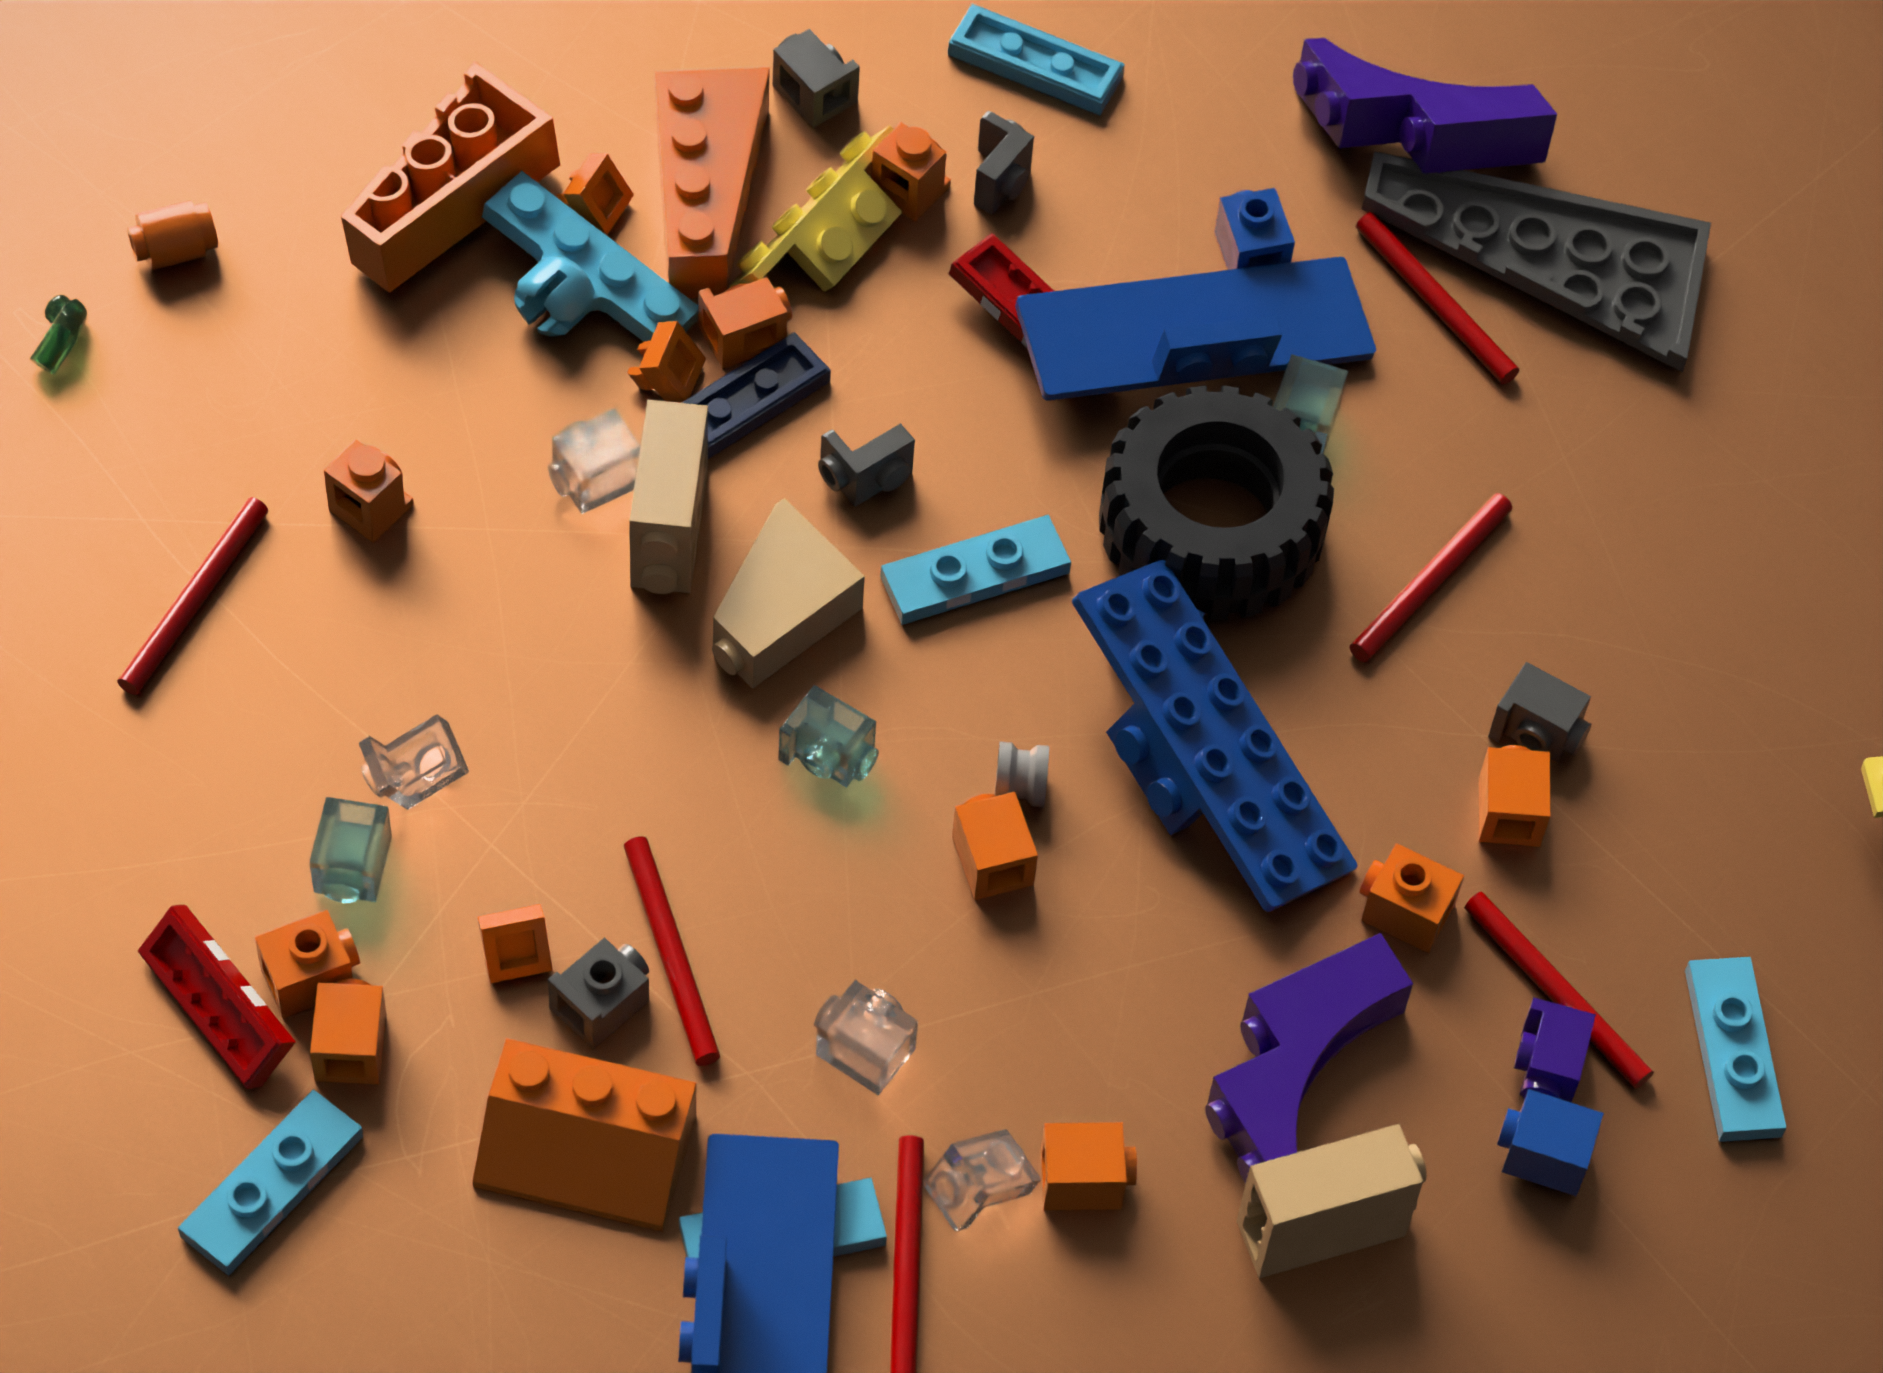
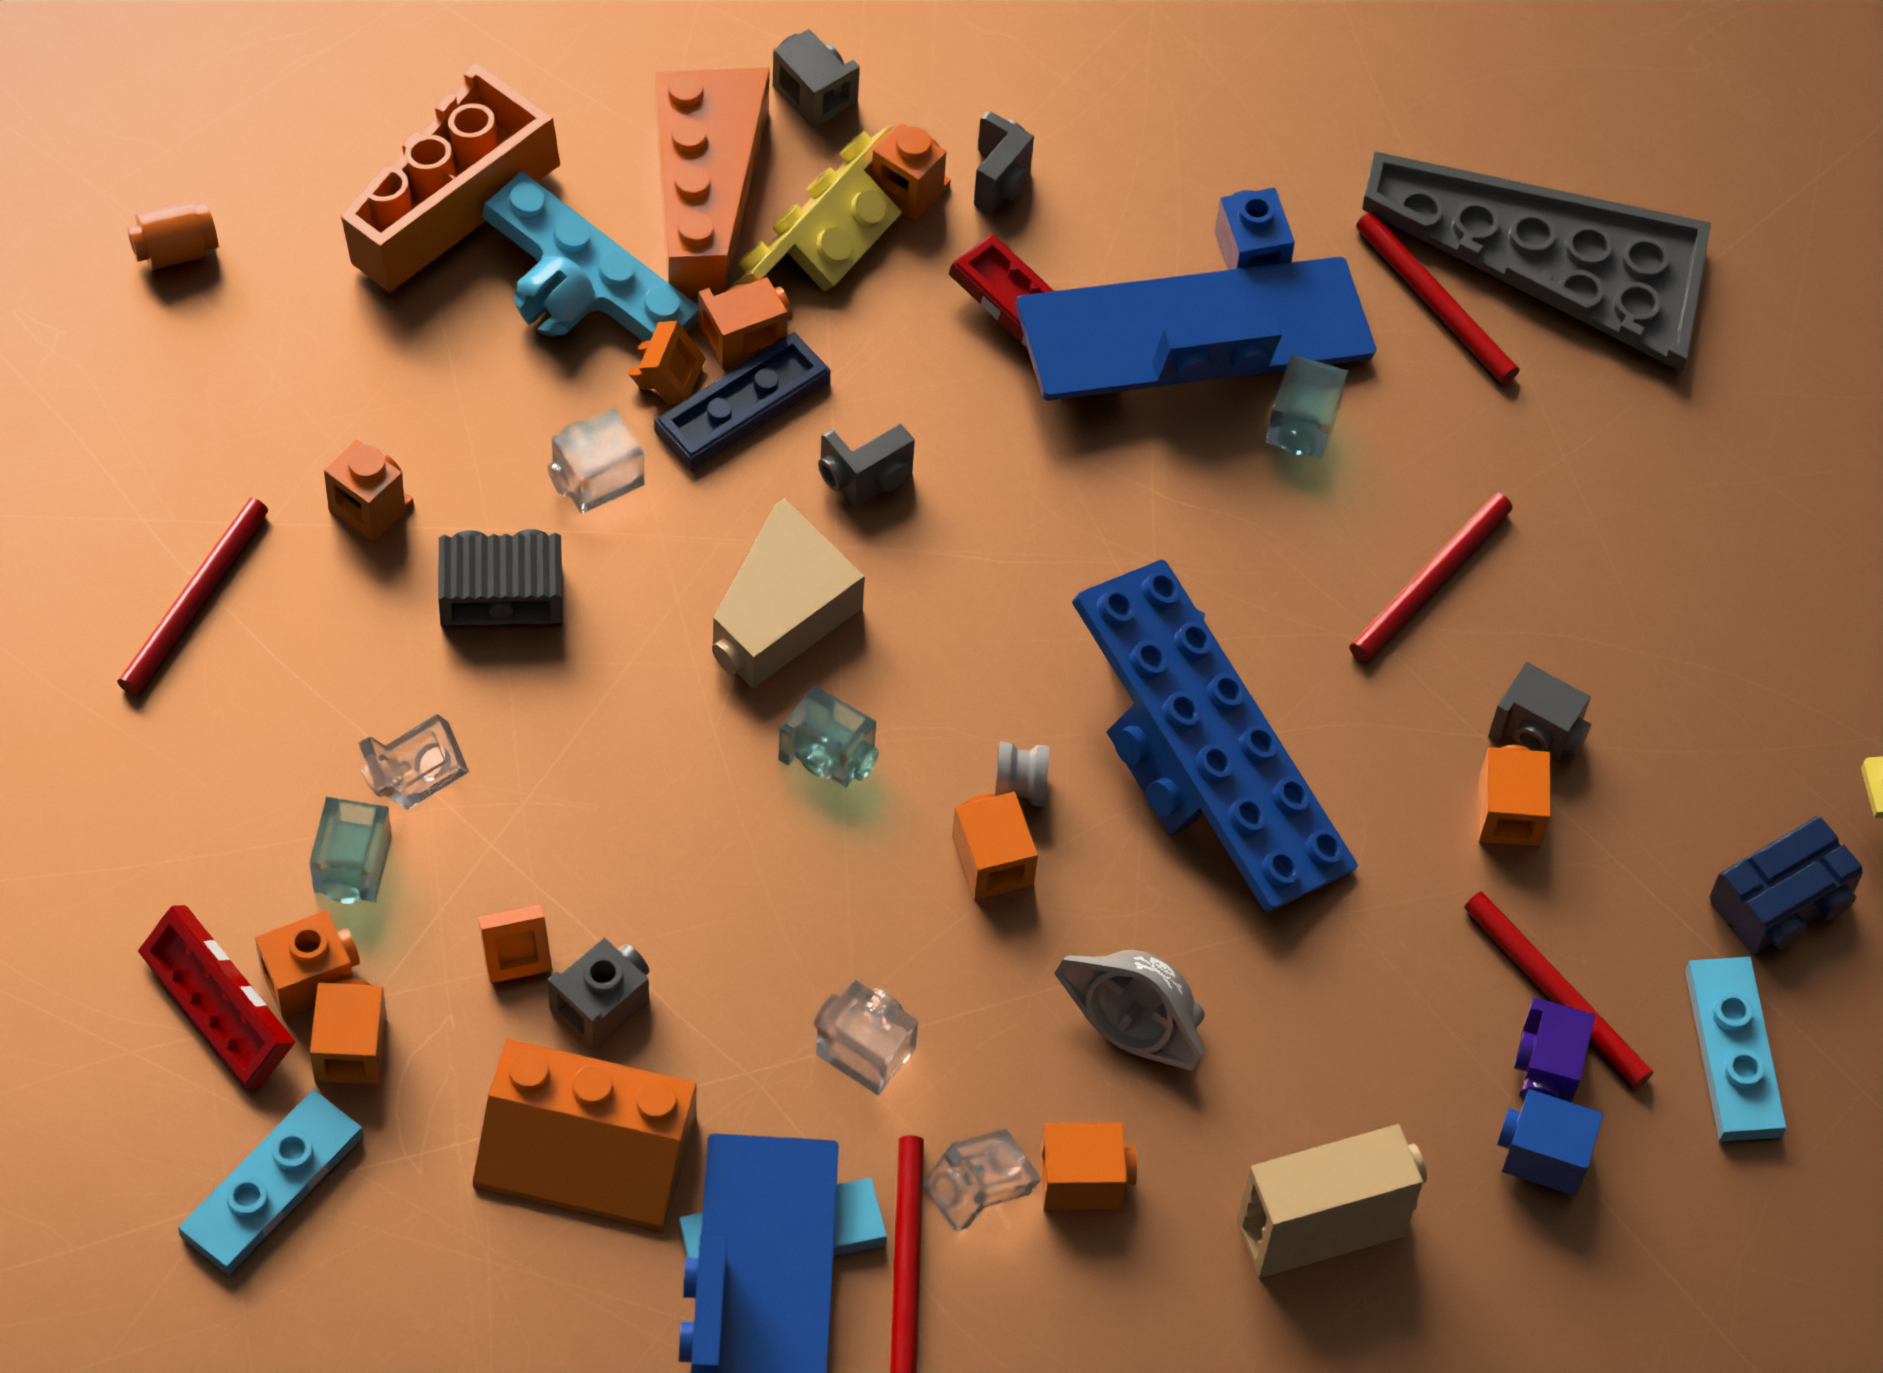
(67, 322): clear green arm -> none
(500, 578): none -> dark grey brick
(598, 192): orange tile -> none
(668, 496): tan brick -> none
(671, 951): red bar -> none
(975, 569): medium azure plate -> none
(1036, 59): medium azure tile -> none
(1137, 1004): none -> light grey hat
(1230, 441): black tyre -> none
(1294, 1034): dark purple arch -> none
(1410, 896): orange brick -> none
(1434, 121): dark purple arch -> none
(1787, 886): none -> dark blue brick

